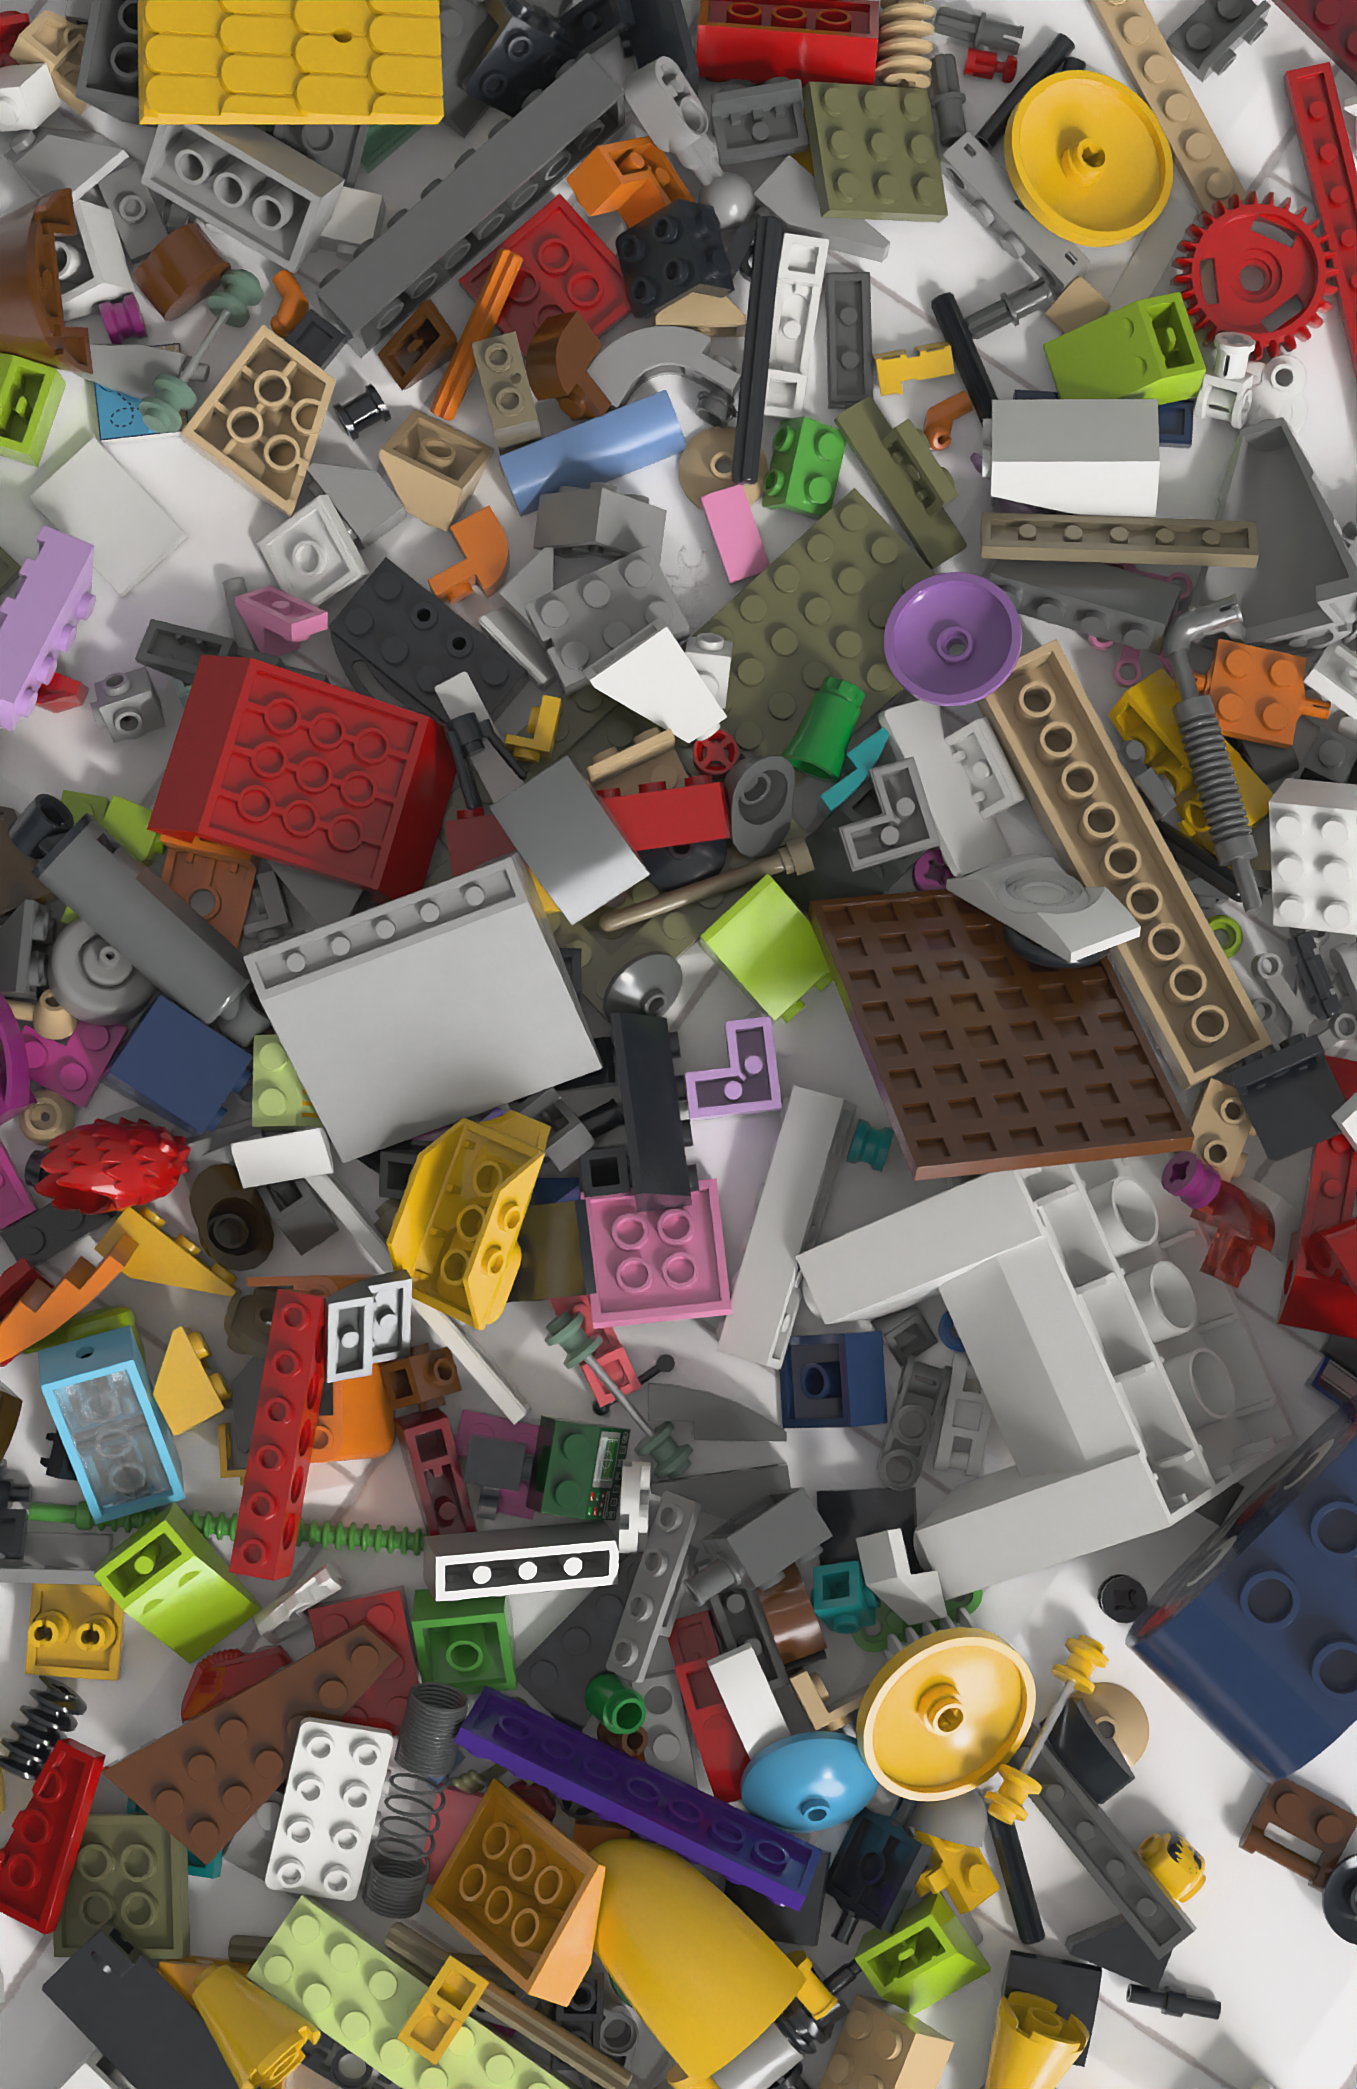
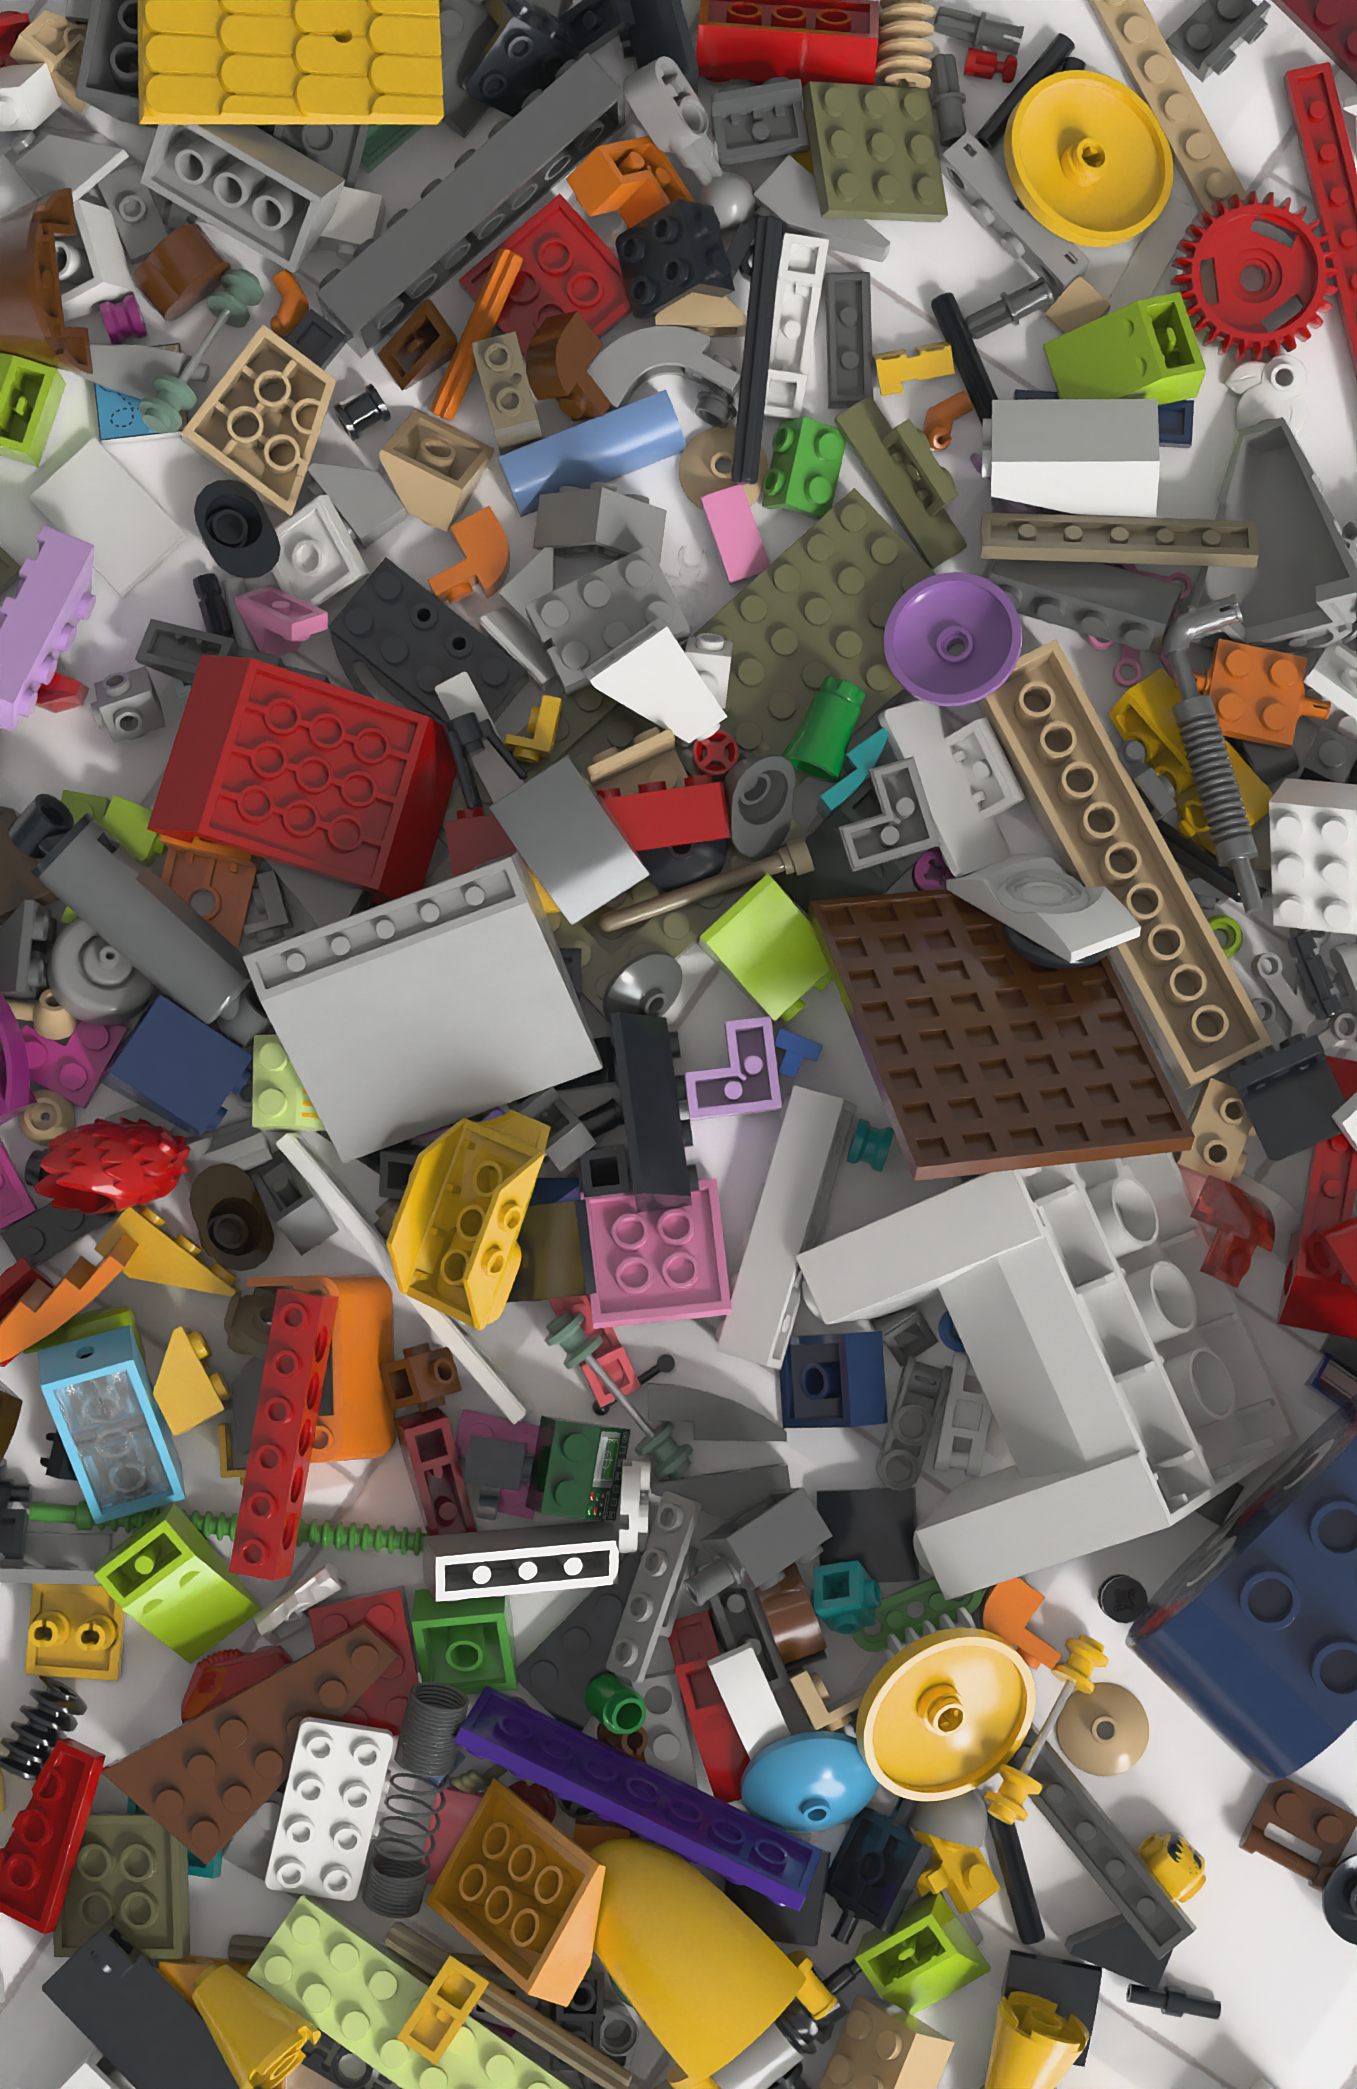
(212, 605): none -> black axle
(236, 529): none -> black piece
(283, 1157): white slope -> none
(367, 1325): slope -> none
(796, 1049): none -> blue tile
(888, 1575): white slope -> none
(1006, 1612): none -> orange brick
(1087, 1754): black slope -> none
(1191, 1180): magenta wheel -> none
(1227, 385): white connector -> none

